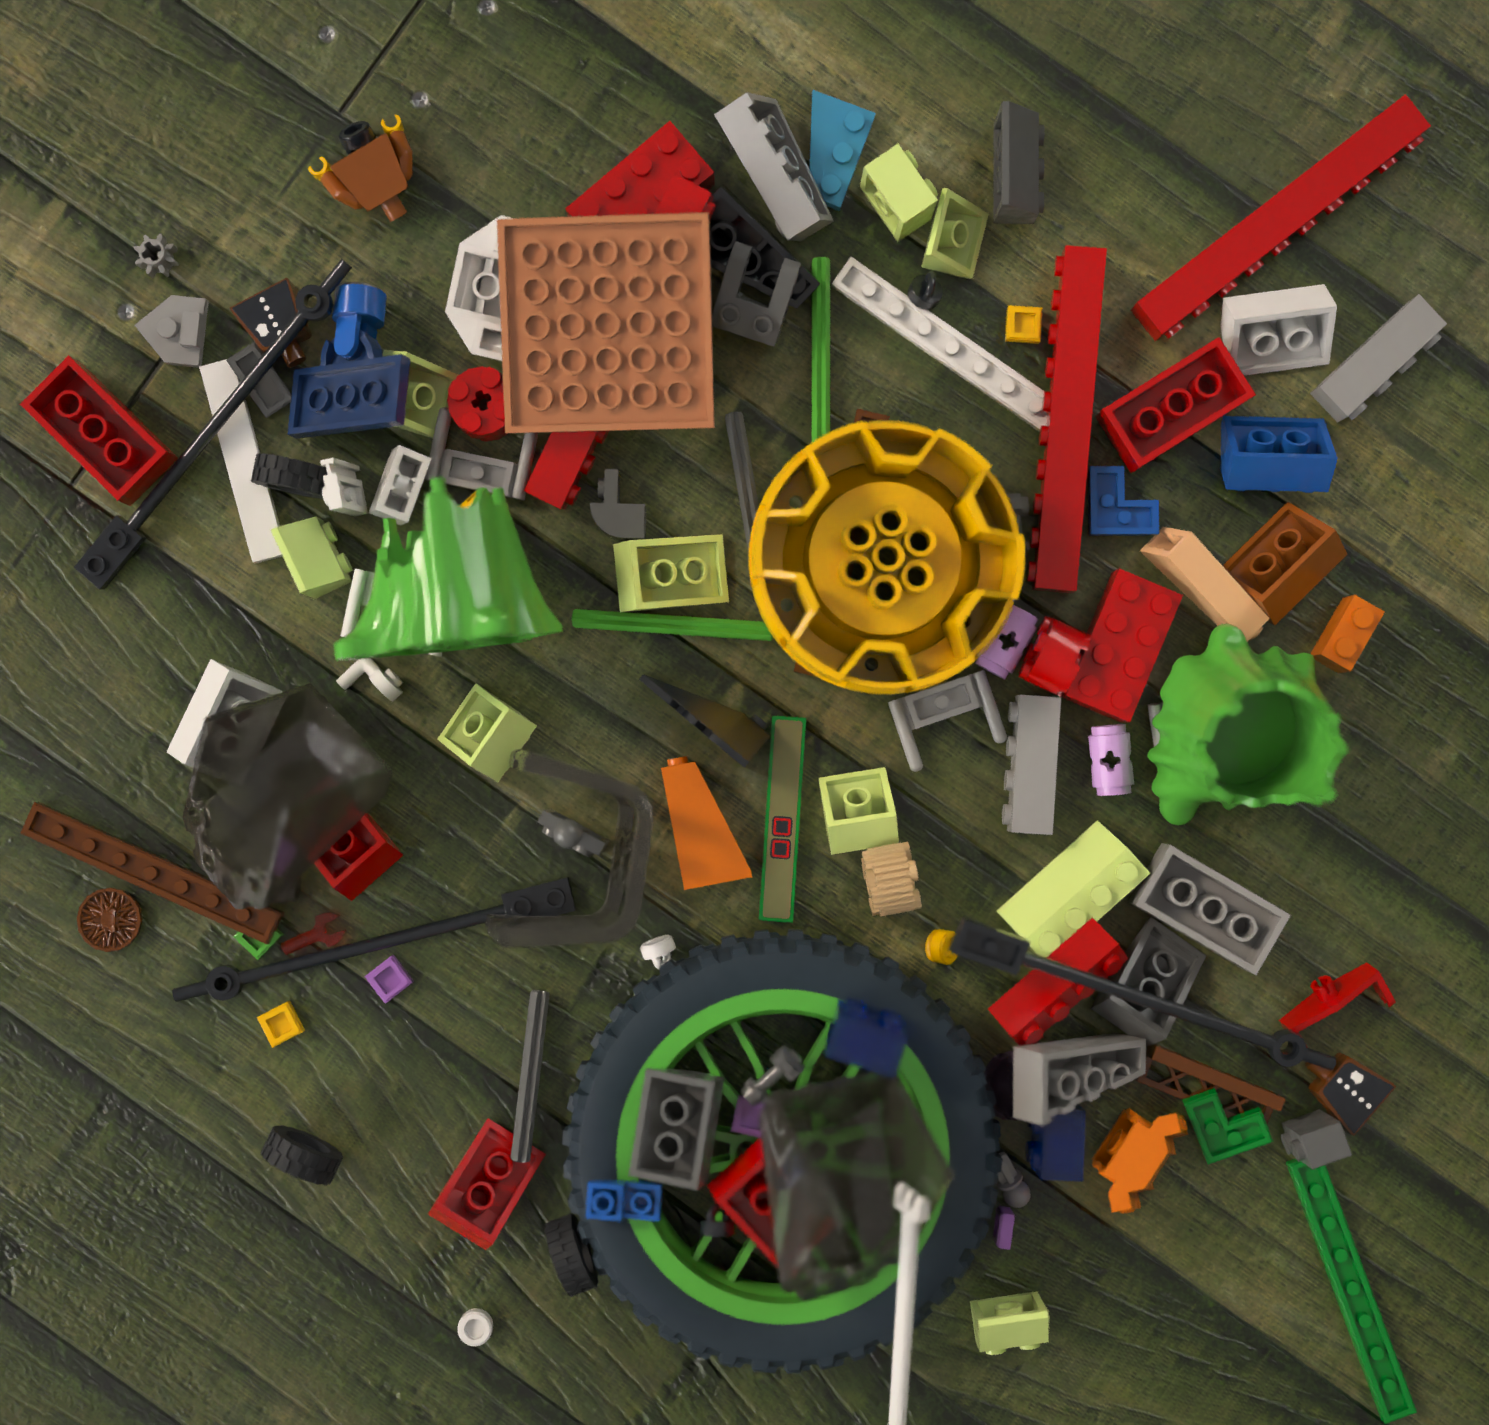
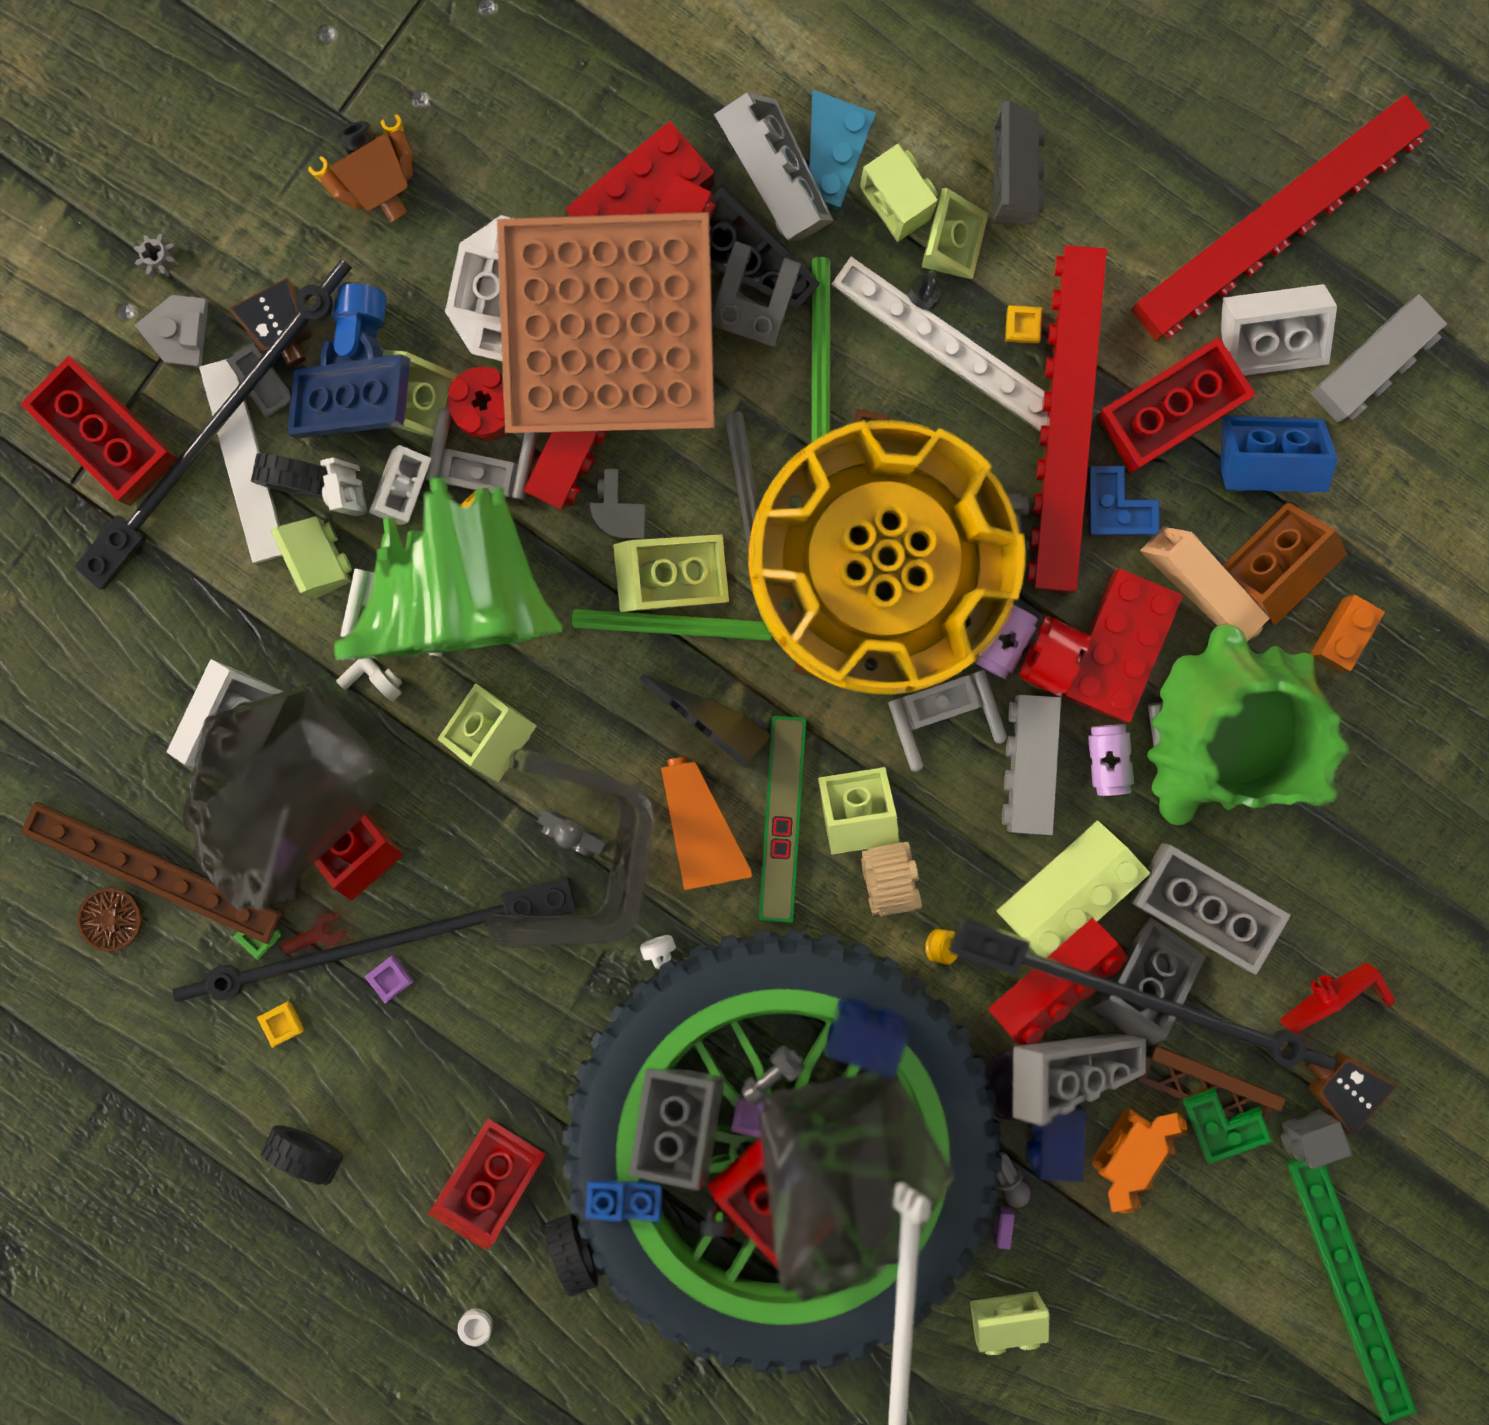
(530, 1076): dark grey axle -> none

